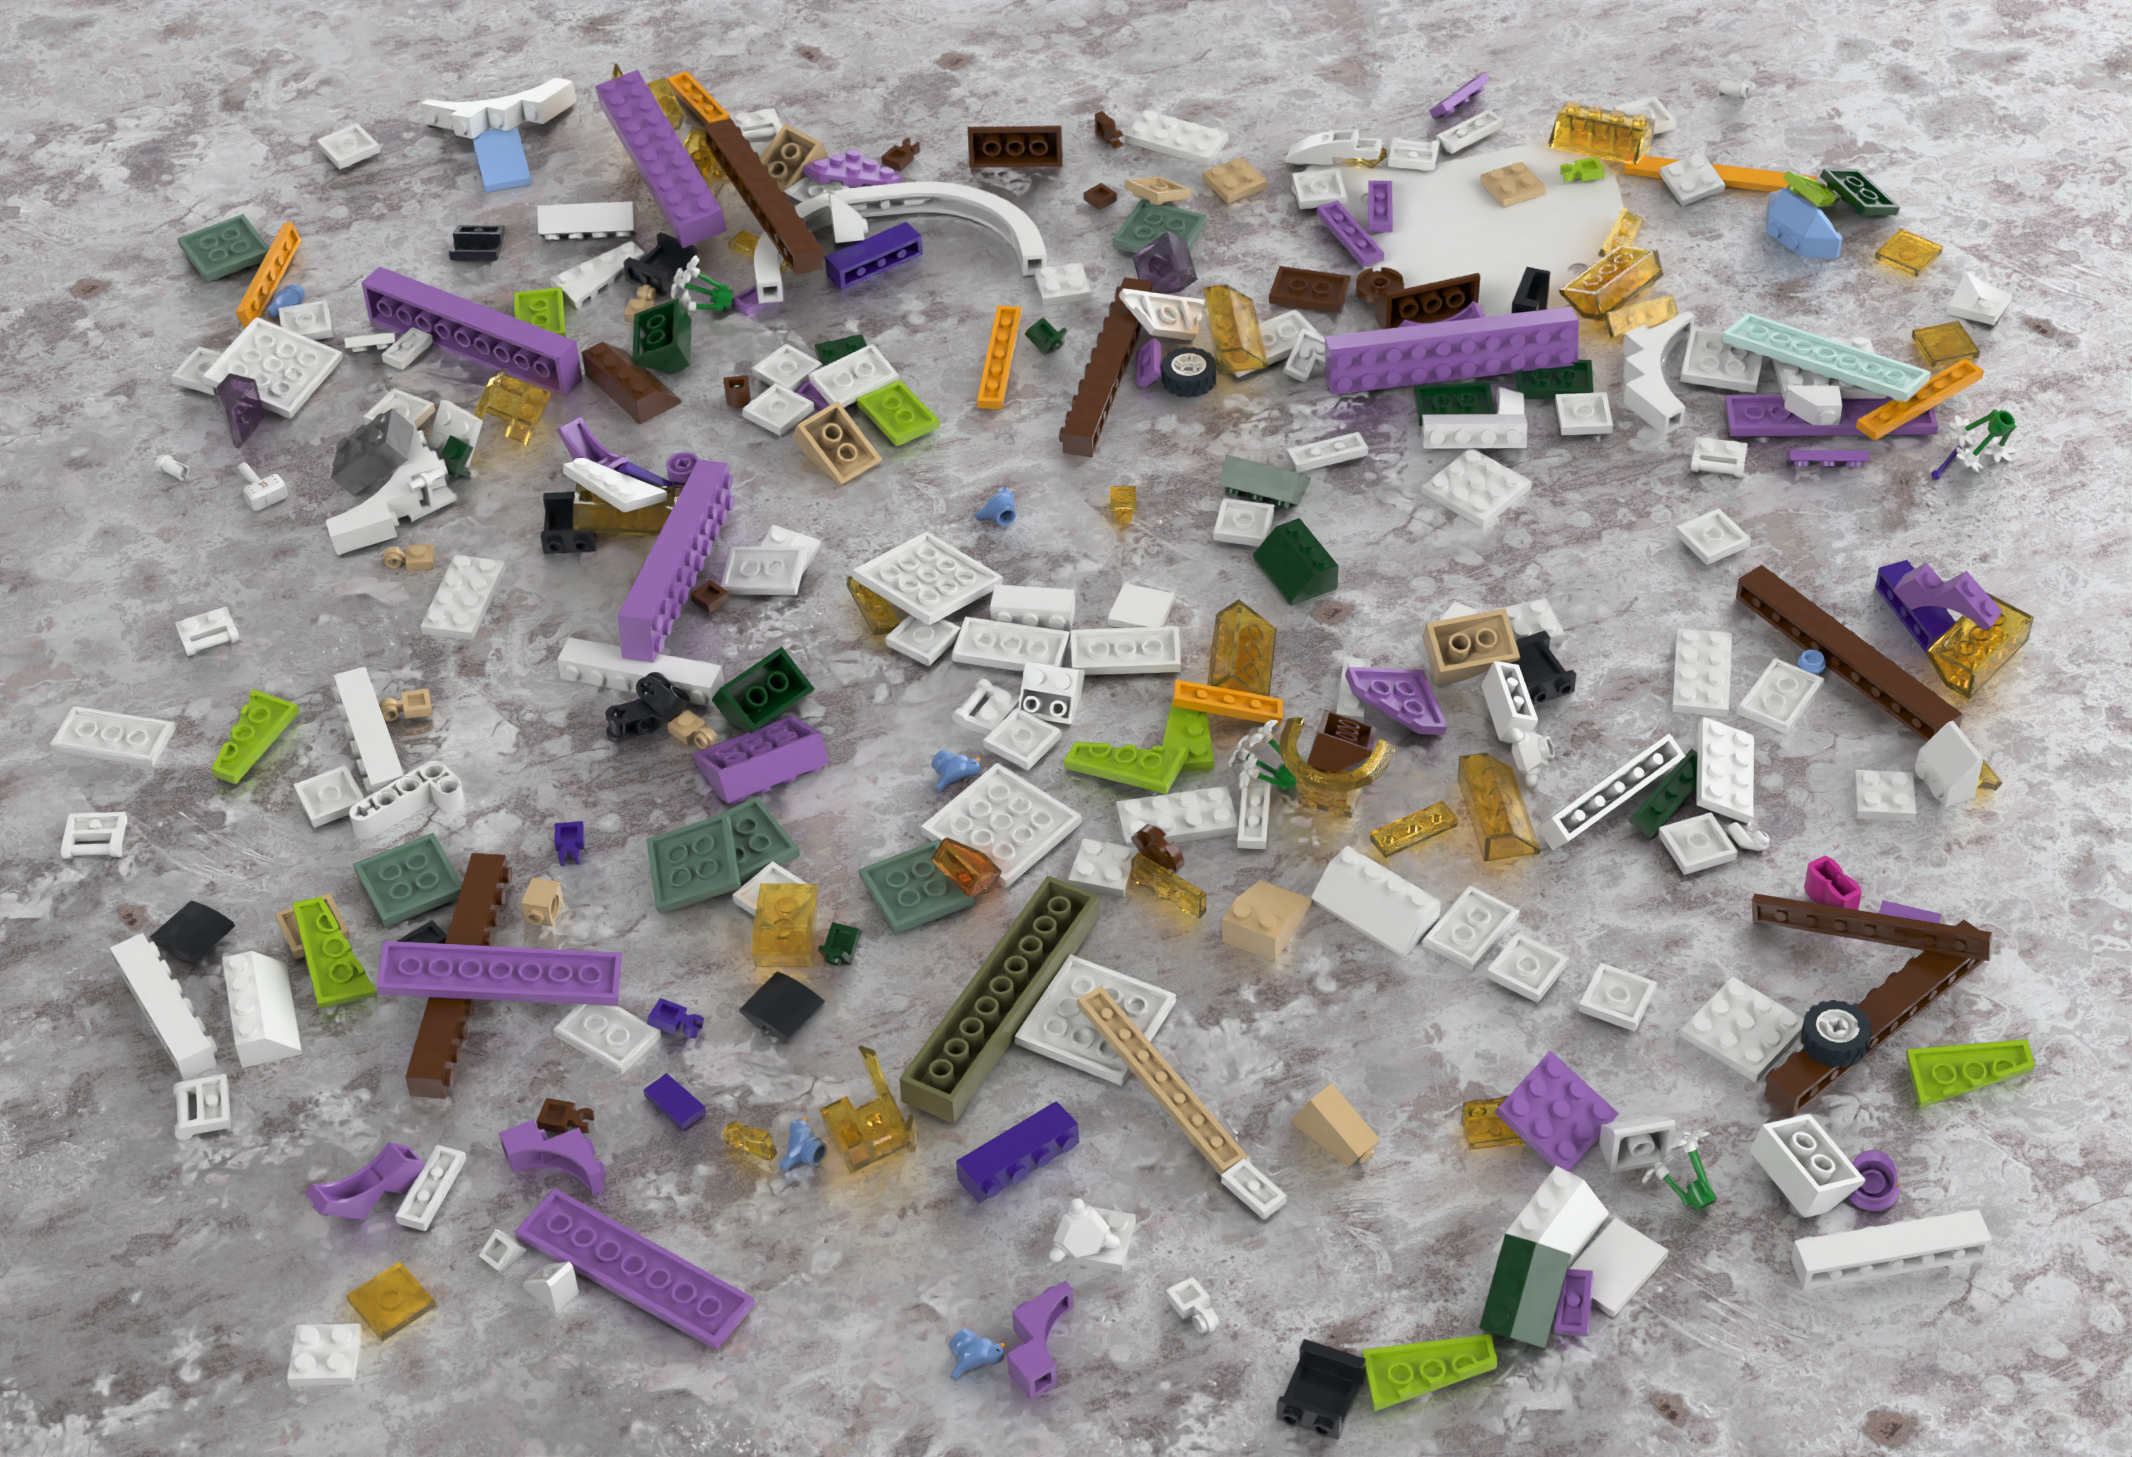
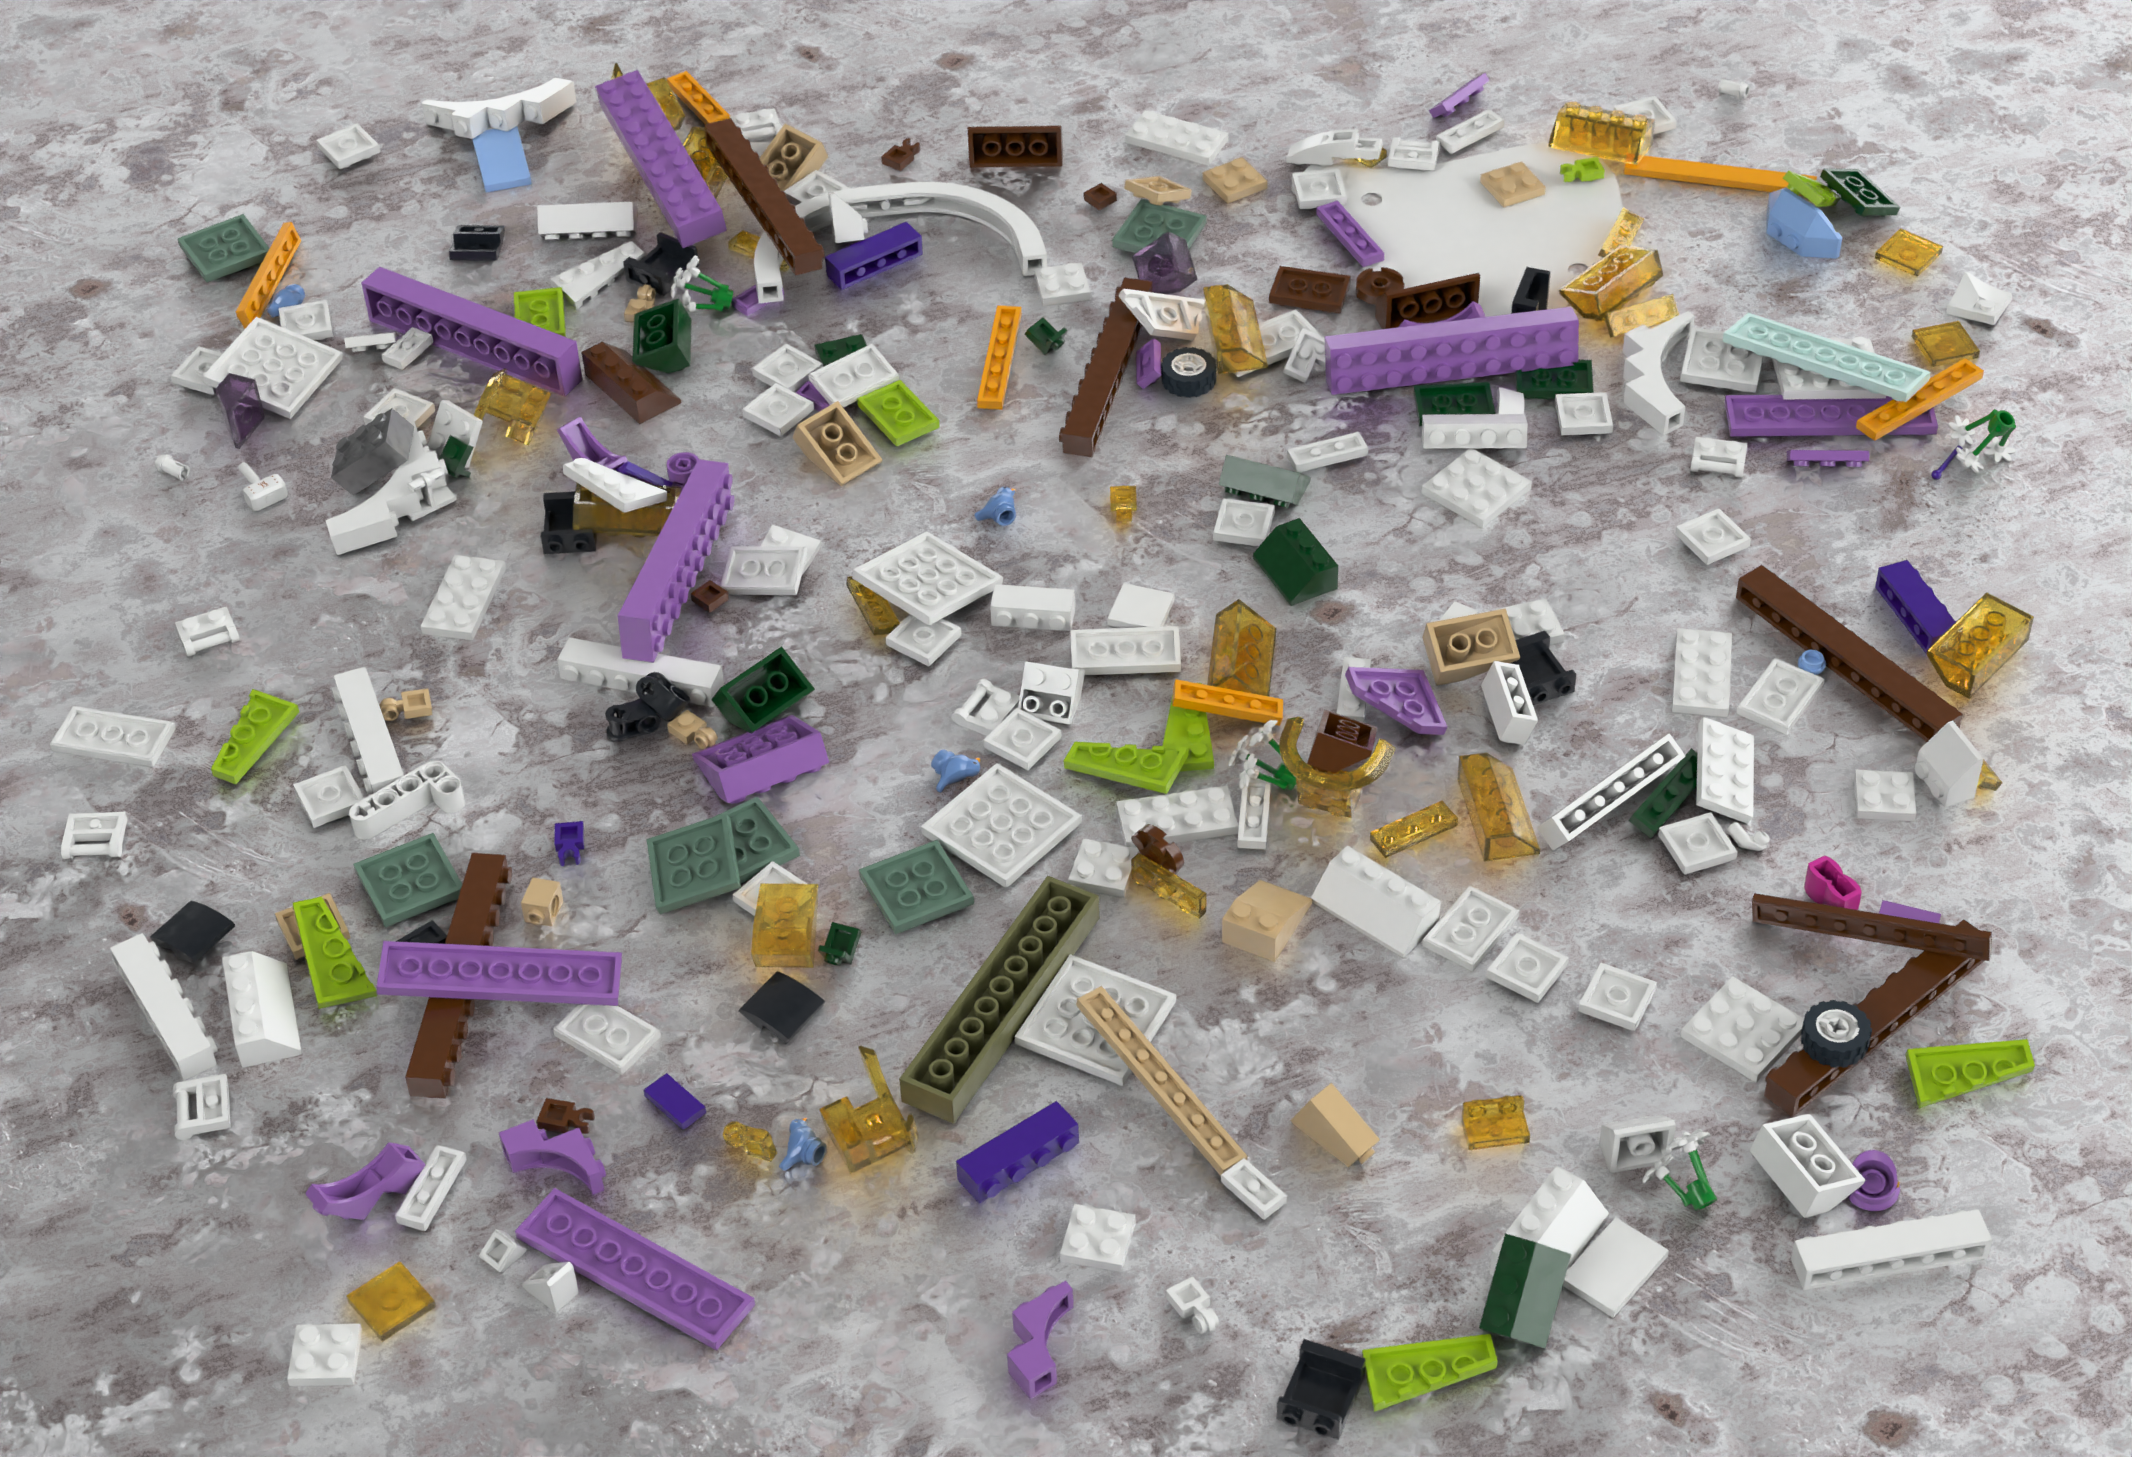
(417, 557): tan plate -> none
(673, 1017): dark purple plate -> none
(737, 396): reddish brown plate -> none
(851, 169): medium lavender plate -> none
(966, 867): clear orange slope -> none
(974, 1352): medium blue animal -> none
(1008, 644): white plate -> none
(1081, 1234): white rock -> none
(1106, 130): reddish brown plate -> none
(1380, 206): medium lavender plate -> none
(1531, 753): white rock -> none
(1556, 1112): medium lavender plate -> none
(1575, 1303): medium lavender plate -> none
(1692, 179): white plate -> none
(1815, 403): white slope -> none
(1960, 594): medium lavender arch -> none

